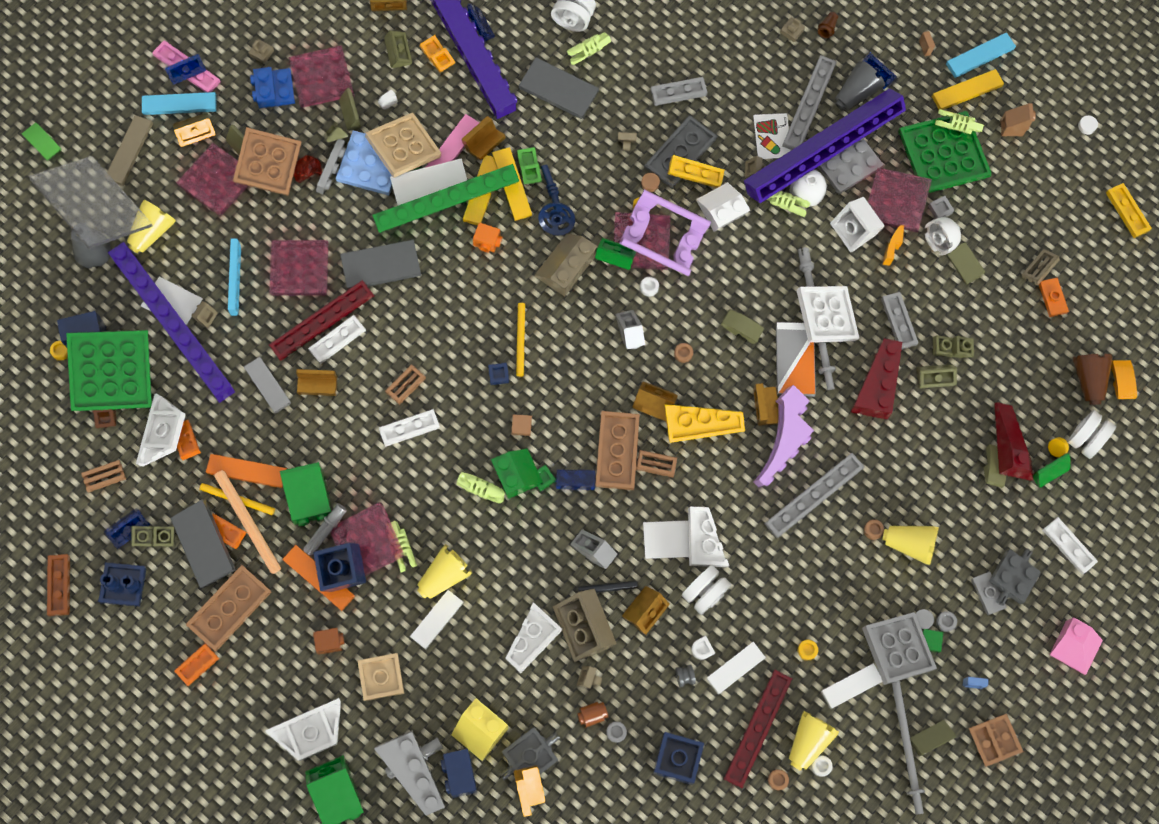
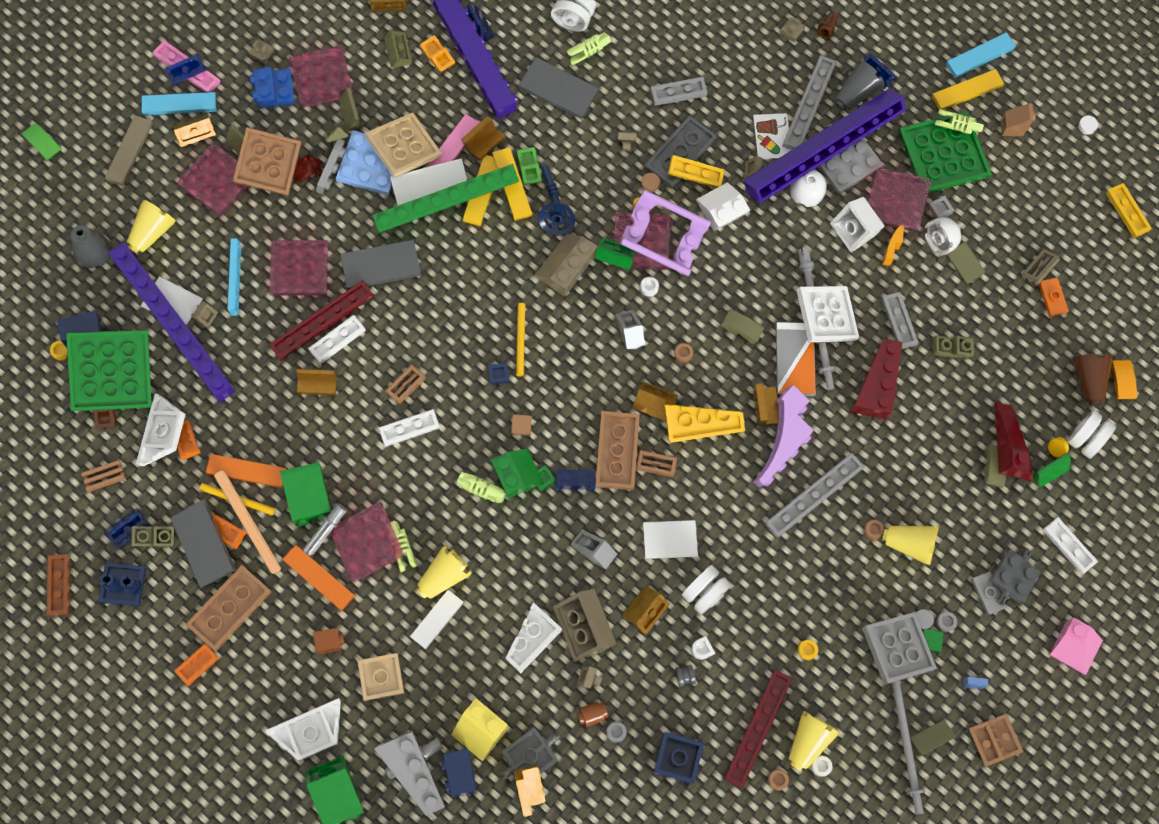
(90, 202): clear piece -> none
(267, 385): light grey tile -> none
(339, 567): dark blue brick -> none
(388, 100): white tile -> none
(487, 238): orange brick -> none
(610, 586): black bar -> none
(703, 539): white wing -> none
(735, 668): white tile -> none
(787, 201): yellowish green hinge -> none
(851, 686): white tile -> none
(926, 43): medium nougat tile -> none
(937, 376): olive slope -> none

